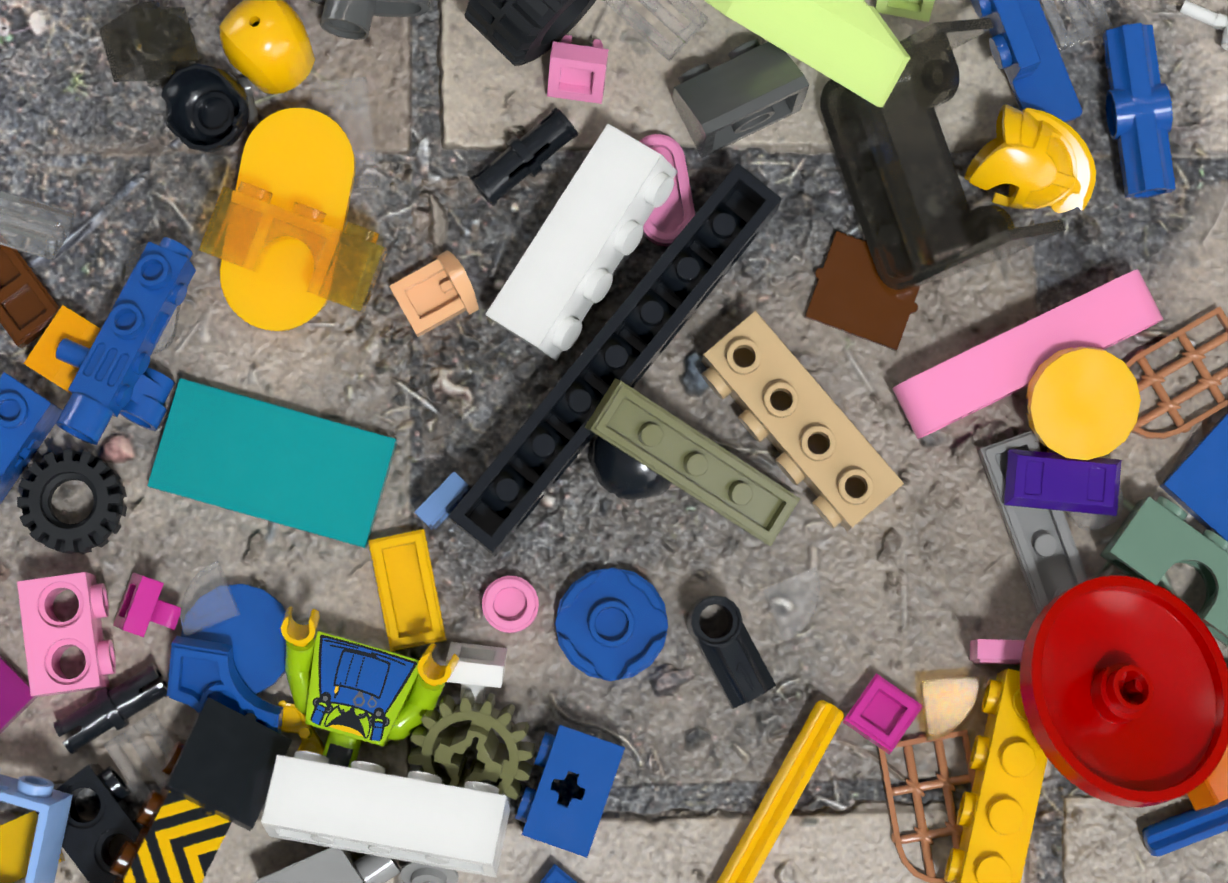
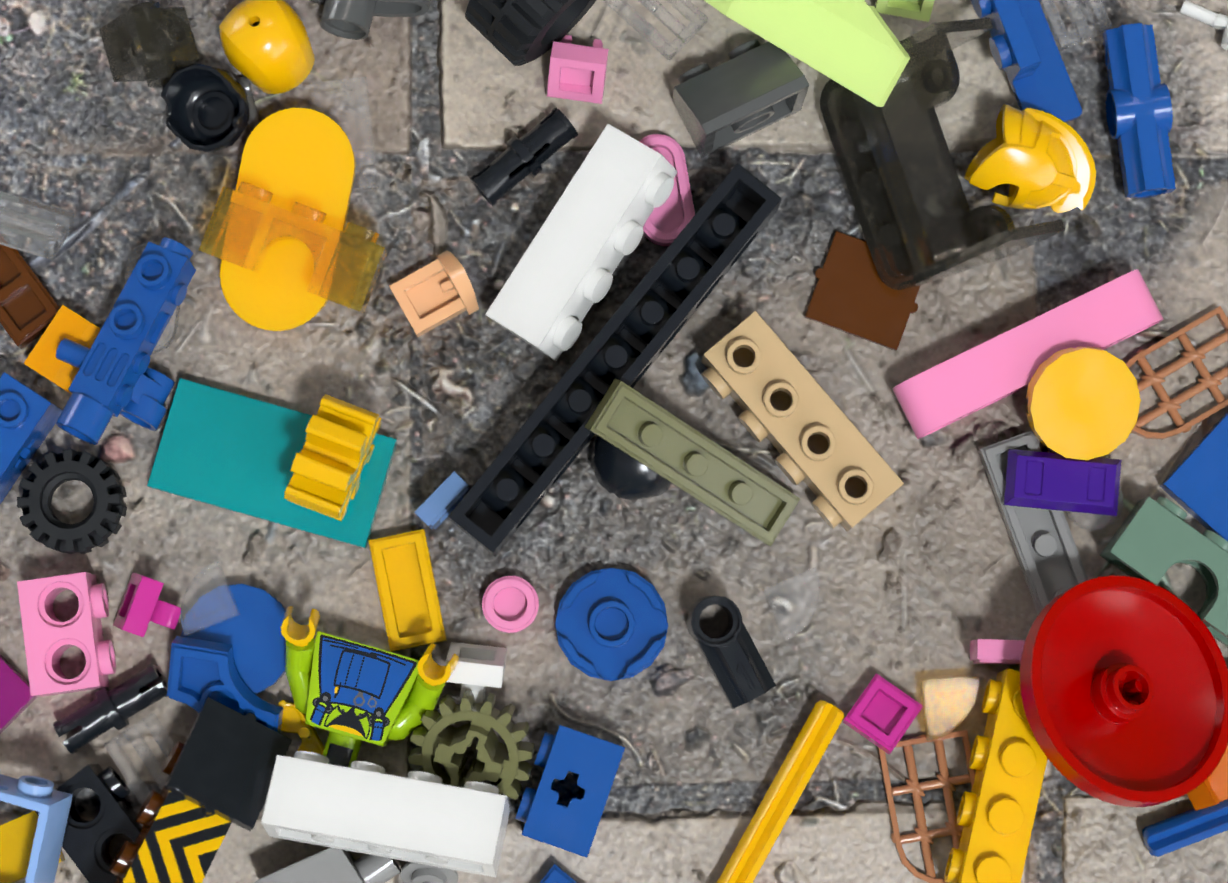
(332, 457): none -> yellow gear

